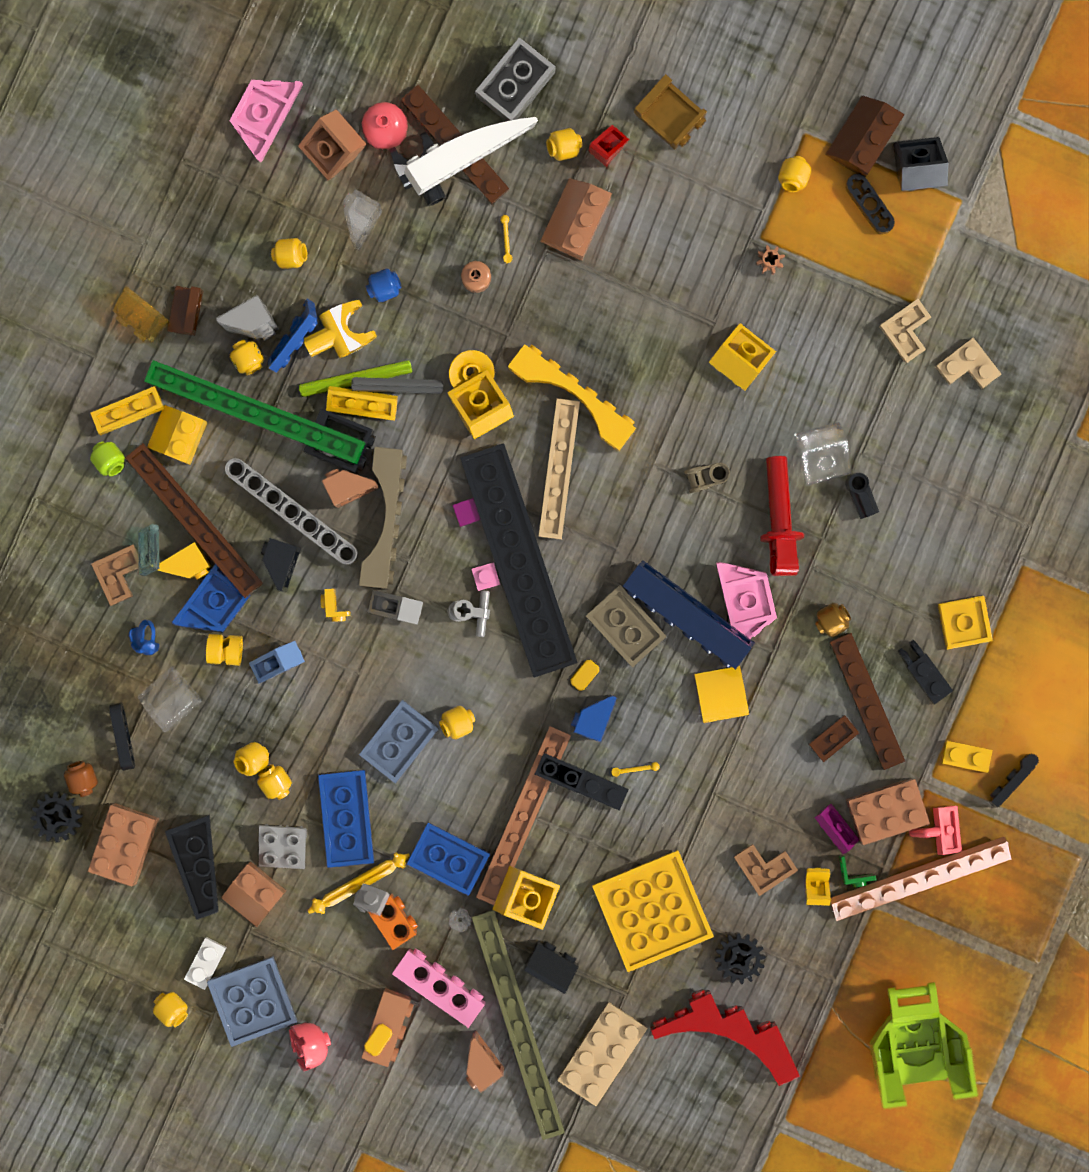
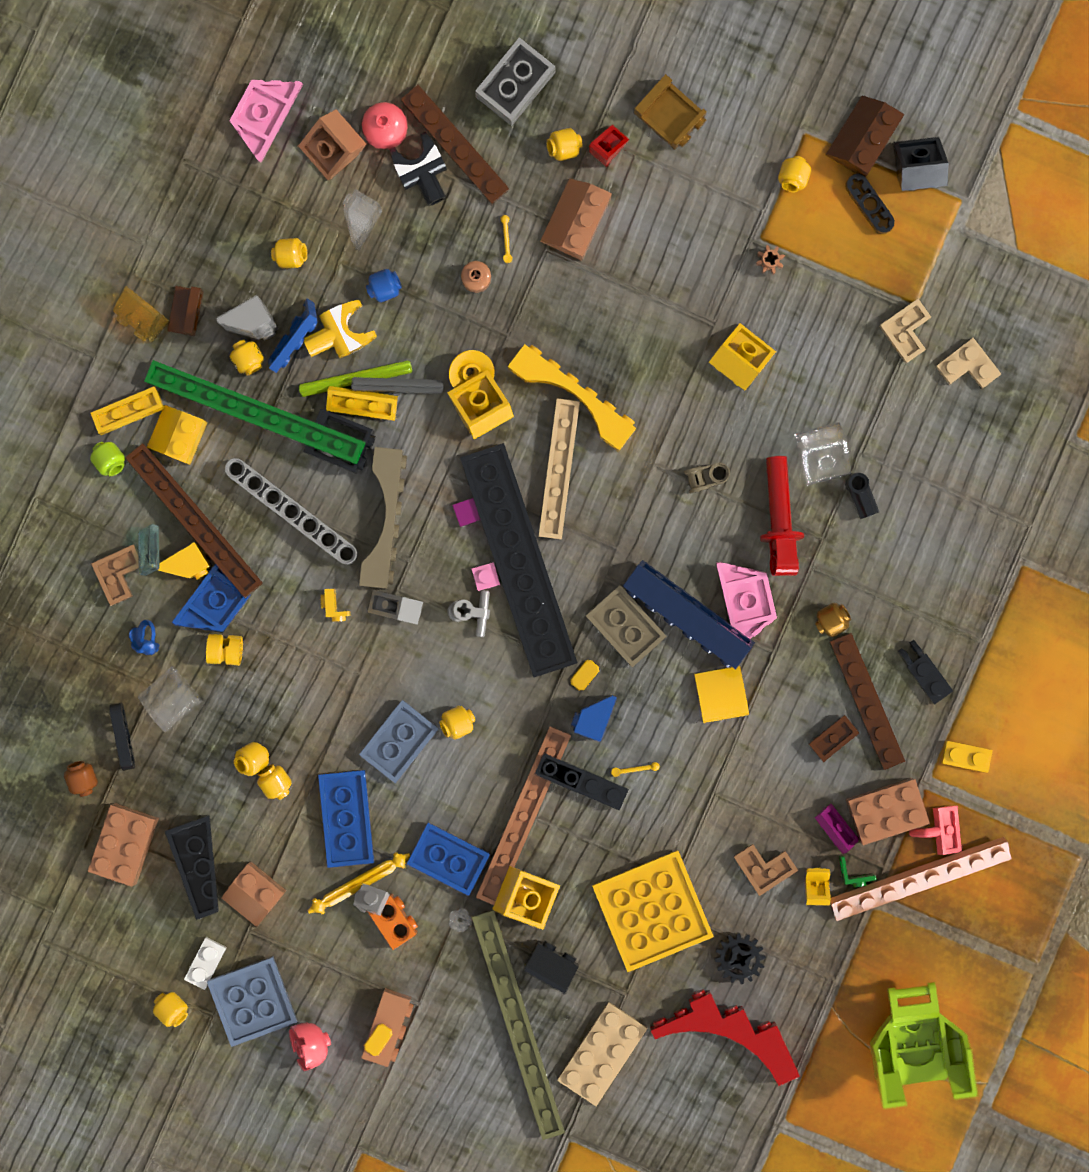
(61, 807): black gear -> none
(276, 662): medium blue slope -> none
(280, 562): black slope -> none
(282, 846): light grey hinge -> none
(346, 487): nougat slope -> none
(455, 155): white slope -> none
(463, 1013): bright pink brick -> none
(482, 1064): nougat slope -> none
(965, 622): yellow tile -> none
(1014, 779): black hinge -> none

